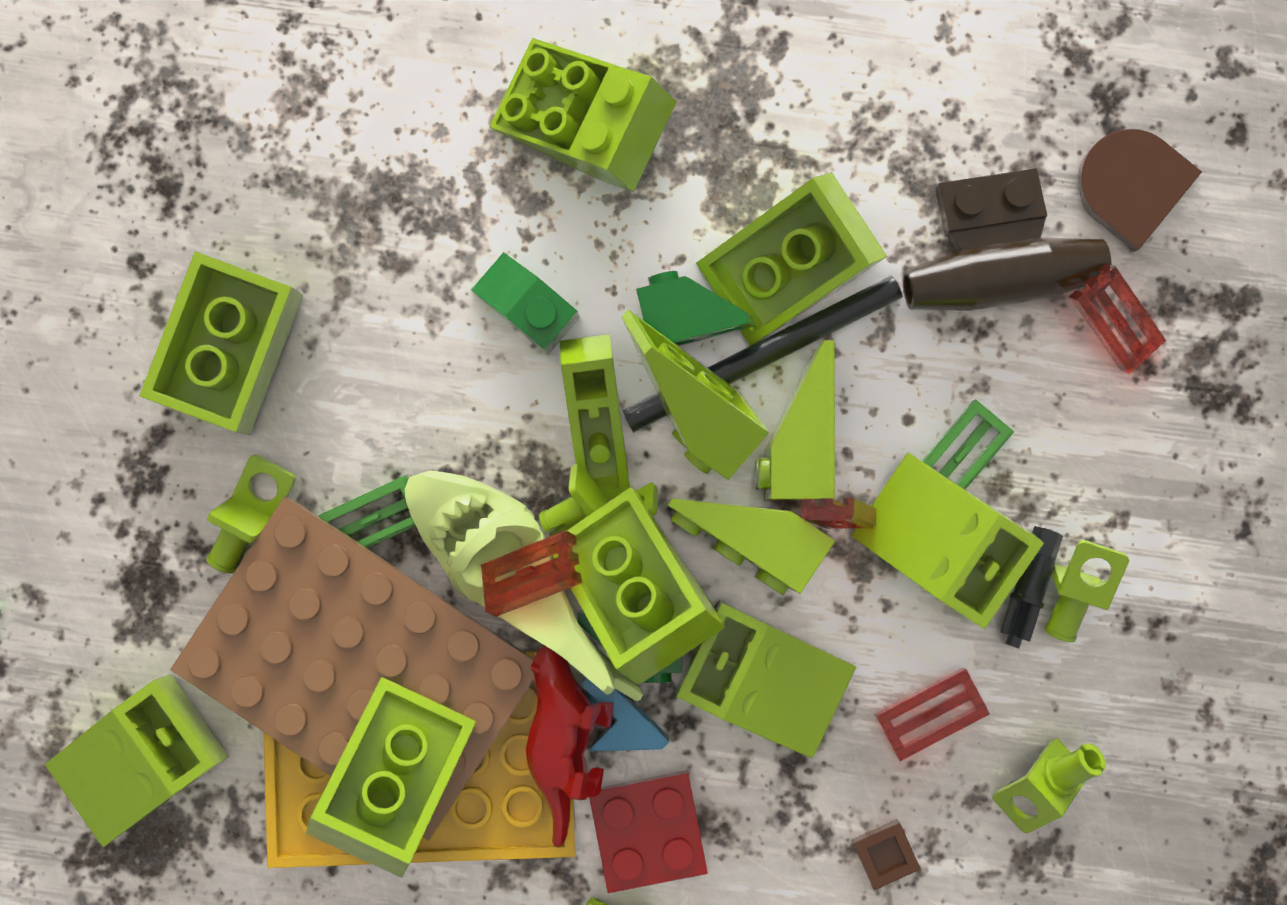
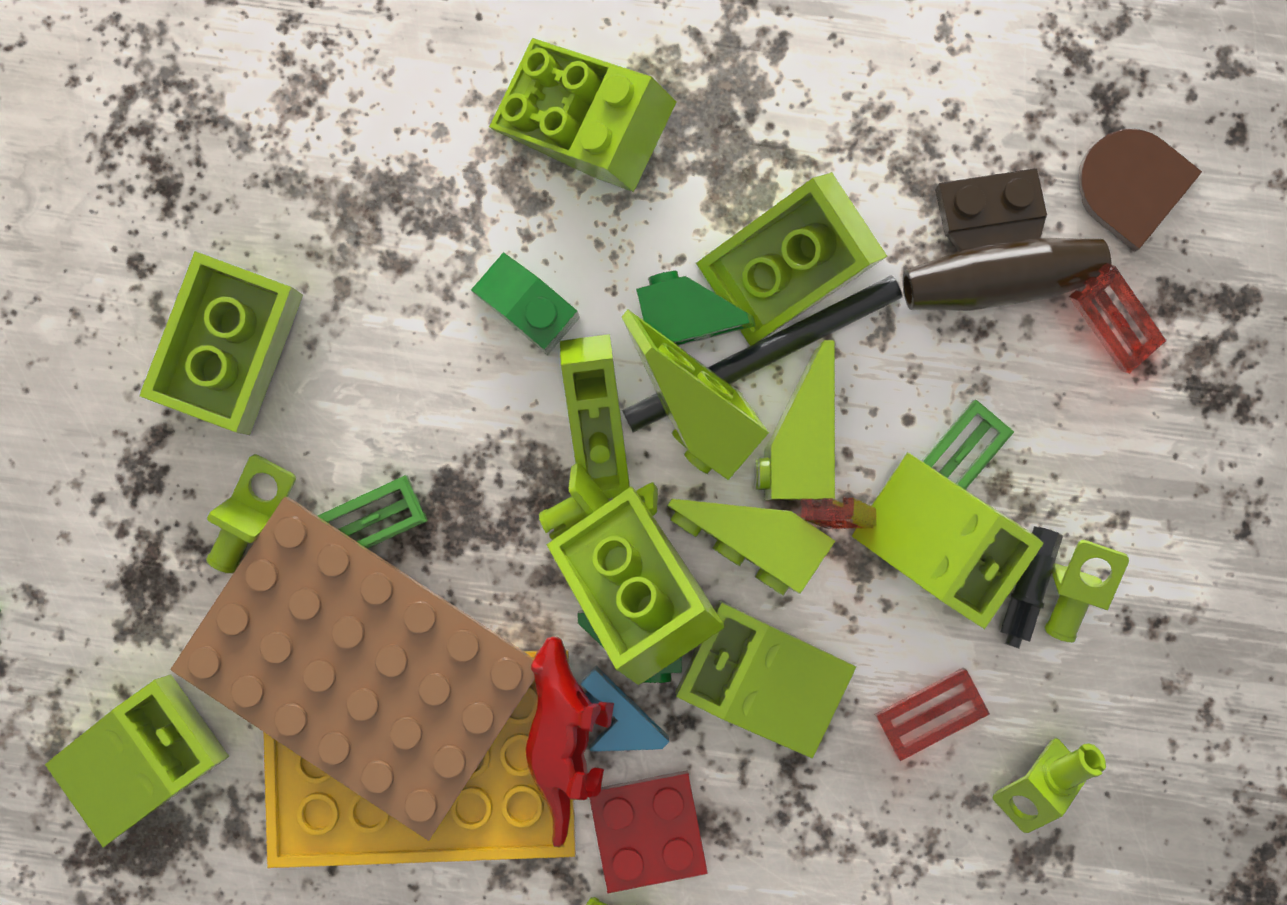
(390, 777): lime slope -> none
(475, 523): yellowish green piece -> none
(530, 582): clear red tile -> none
(886, 854): reddish brown tile -> none

